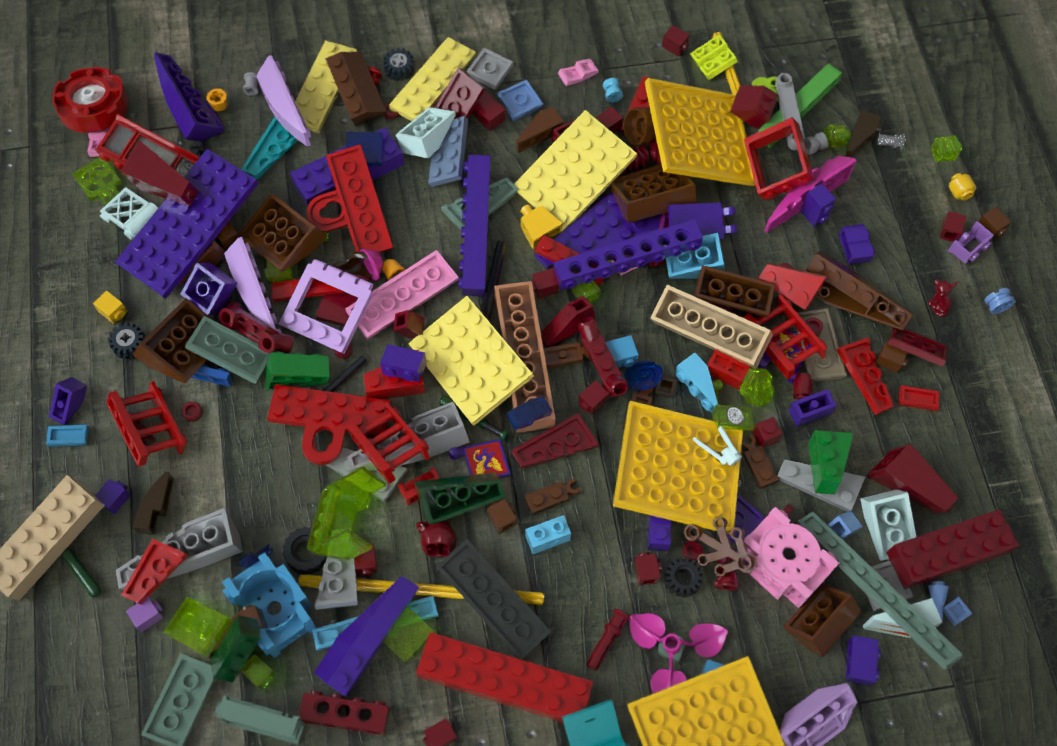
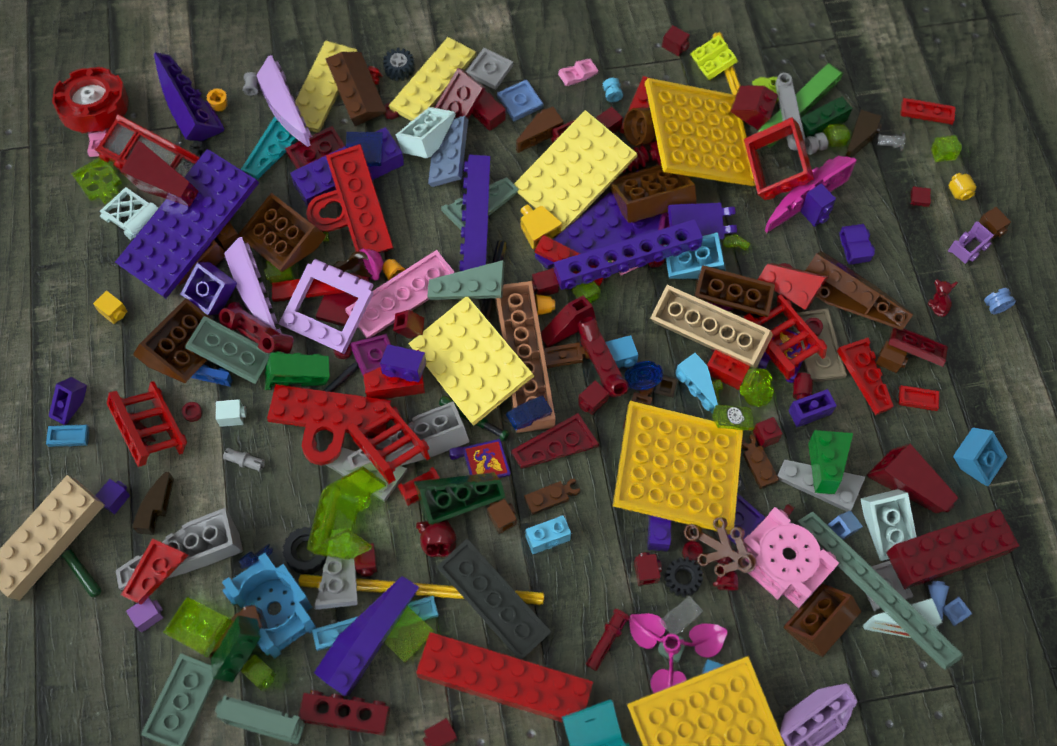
(133, 335): black wheel -> none
(230, 412): none -> light aqua brick
(244, 459): none -> light grey pin
(321, 145): none -> dark red plate
(370, 352): none -> magenta tile
(474, 283): none -> sand green wing
(544, 304): none -> light orange hat
(681, 616): none -> clear slope
(730, 454): light aqua plant -> none
(736, 240): none -> clear neon green arm
(832, 113): none -> dark green brick
(862, 660): dark purple brick -> none
(920, 196): none -> dark red tile
(927, 111): none -> red plate
(952, 226): dark red brick -> none
(980, 455): none -> dark azure slope

